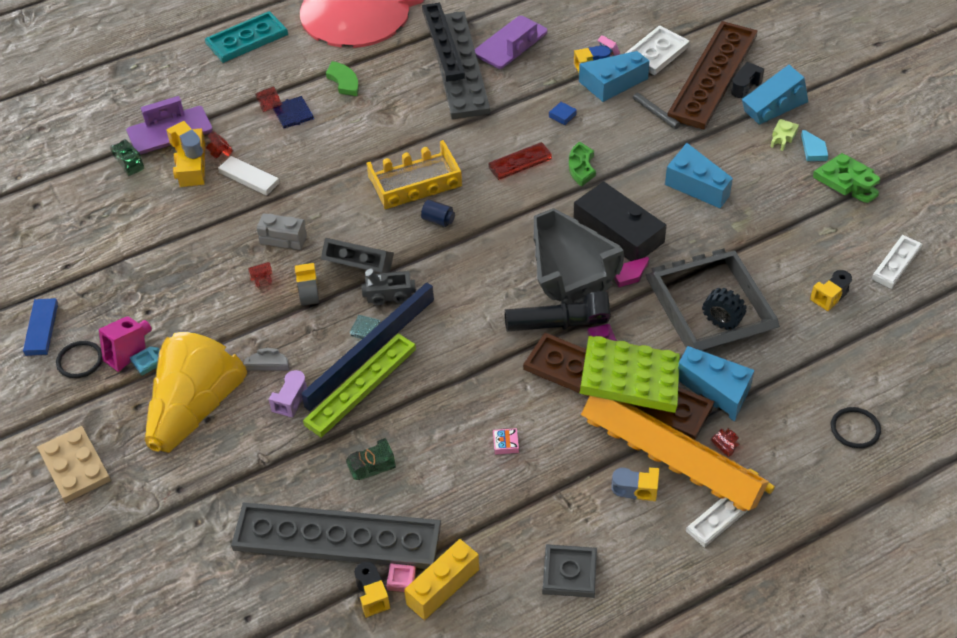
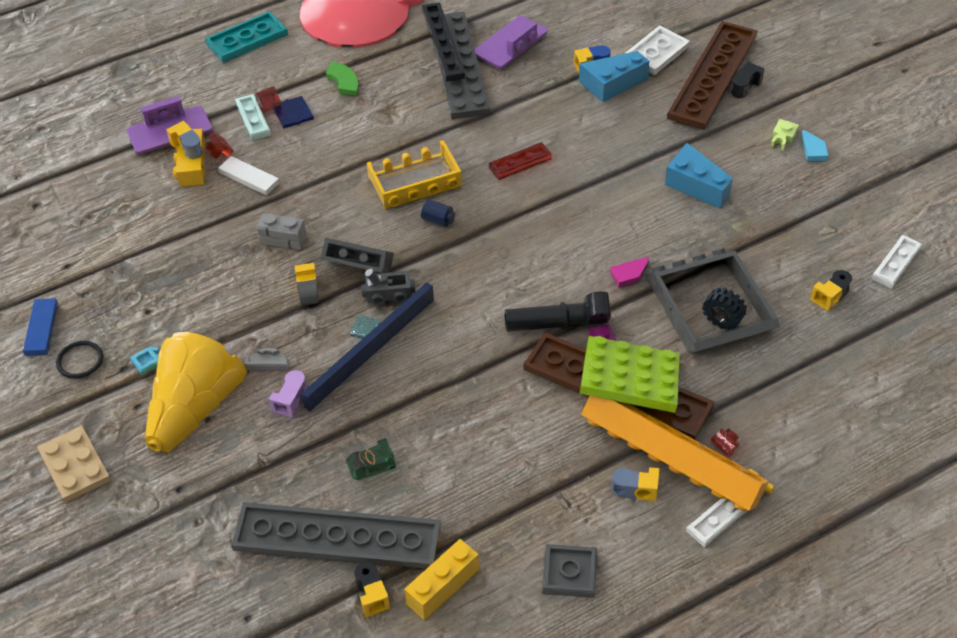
(122, 340): dark pink torso -> none
(127, 157): clear green leg -> none
(253, 117): none -> light aqua tile
(260, 271): clear red tile -> none
(359, 385): lime plate -> none
(400, 577): bright pink tile -> none
(505, 441): tile -> none
(562, 113): blue tile -> none
(573, 258): dark grey cone -> none
(580, 163): bright green tile -> none
(604, 41): bright pink tile -> none
(620, 221): black brick -> none
(656, 110): dark grey bar -> none
(716, 379): dark azure wedge -> none
(776, 95): dark azure wedge -> none
(849, 175): bright green plate -> none
(851, 444): black piece -> none

